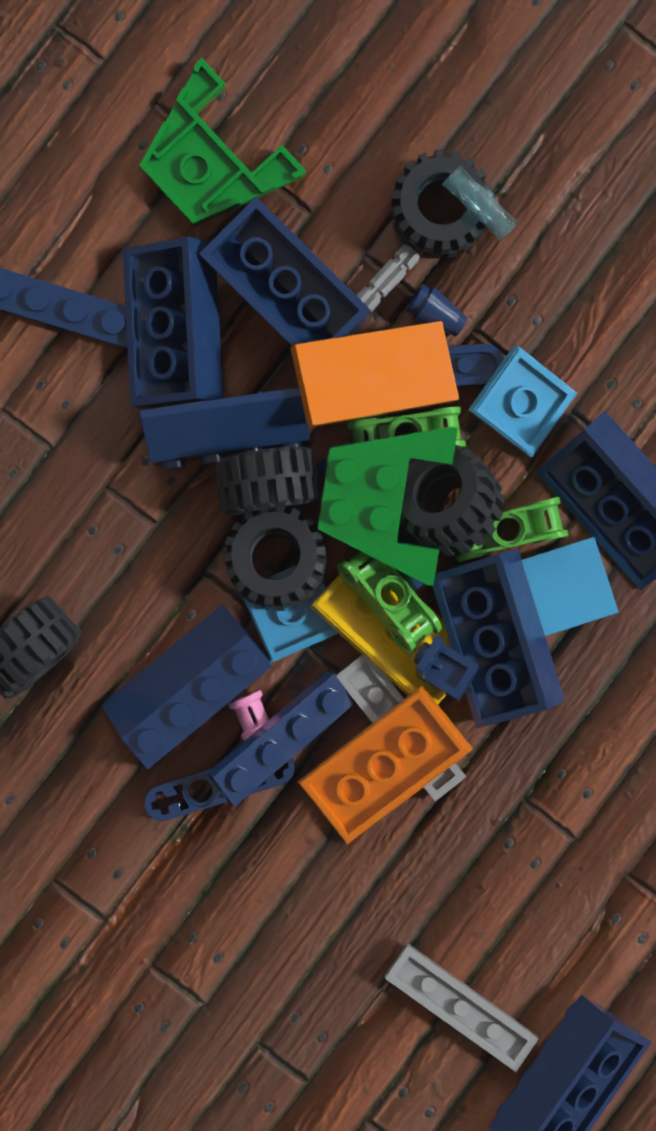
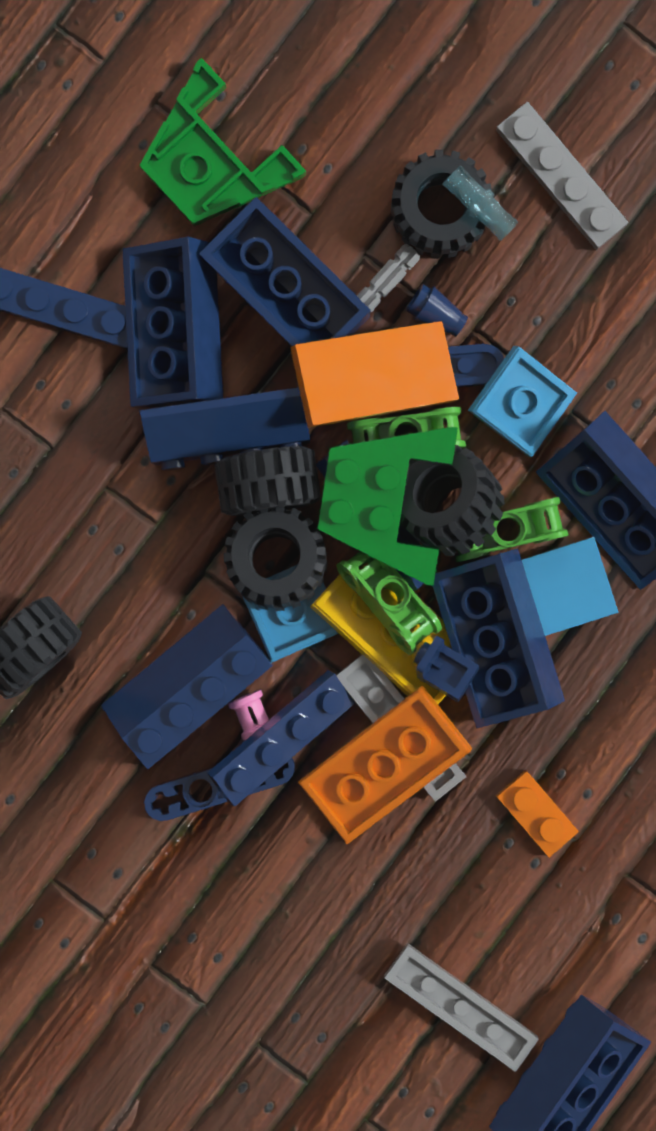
(537, 813): none -> orange plate
(561, 175): none -> light grey plate

